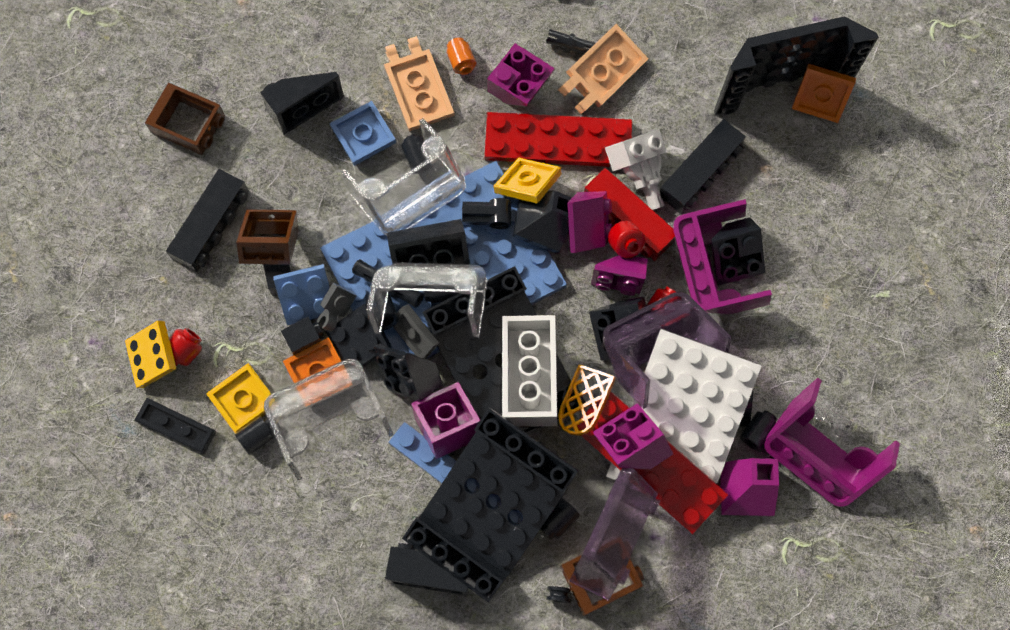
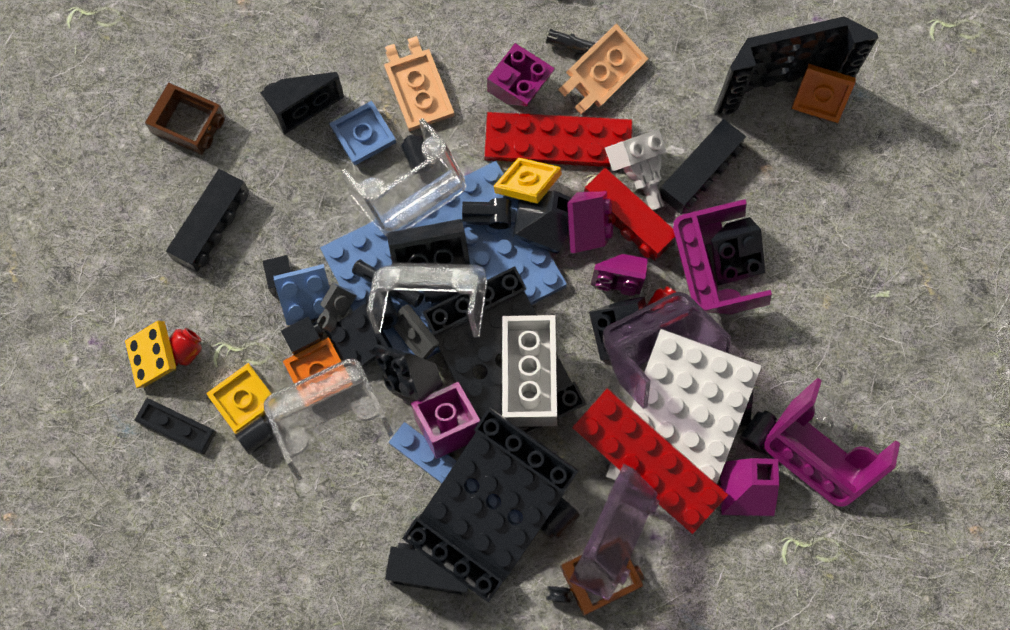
(267, 249): reddish brown window -> none
(460, 56): orange brick -> none
(605, 393): light orange window -> none
(626, 239): red head -> none
(634, 440): magenta slope -> none

